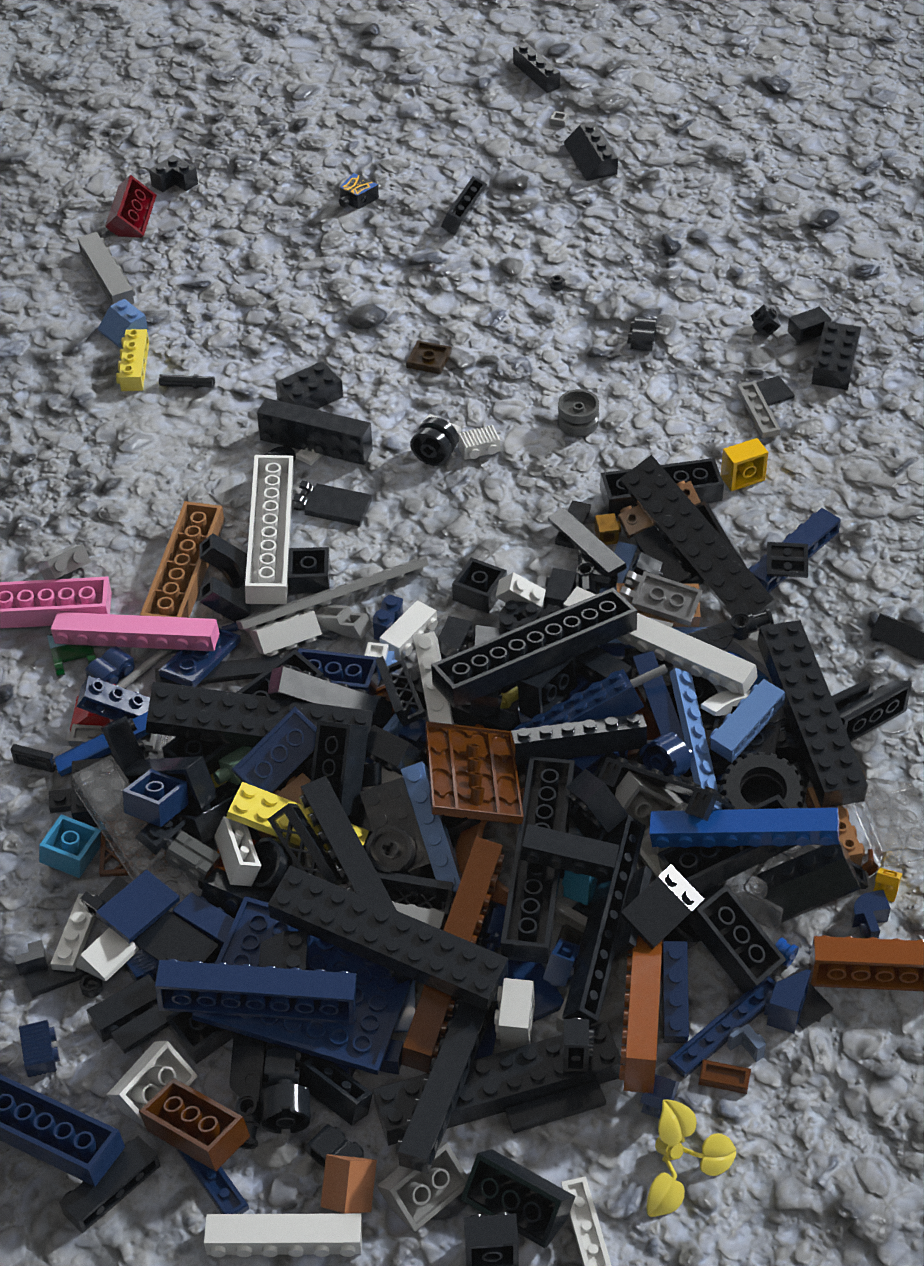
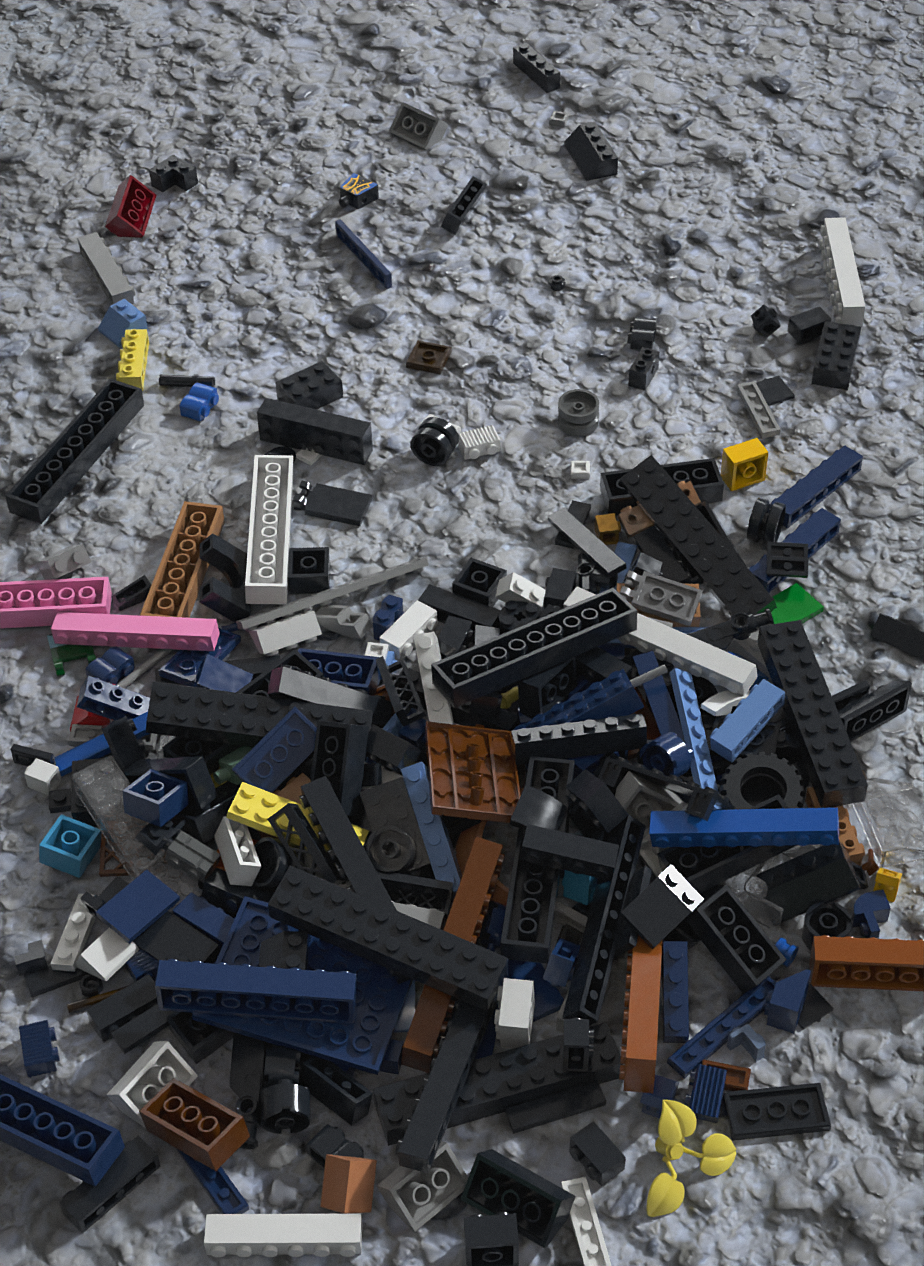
(42, 776): none -> white brick
(74, 451): none -> black brick
(91, 1001): none -> dark brown bar
(138, 589): none -> black slope
(199, 402): none -> blue brick
(220, 675): none -> dark blue brick
(358, 248): none -> dark blue tile
(418, 126): none -> light grey slope
(457, 606): none -> black brick
(538, 810): none -> black slope
(580, 469): none -> white tile
(596, 1153): none -> black brick
(643, 368): none -> black brick
(707, 1092): none -> dark blue brick
(766, 521): none -> black wheel
(776, 1111): none -> black tile
(795, 605): none -> green tile
(819, 484): none -> dark blue brick
(825, 920): none -> black brick
(841, 272): none -> white brick

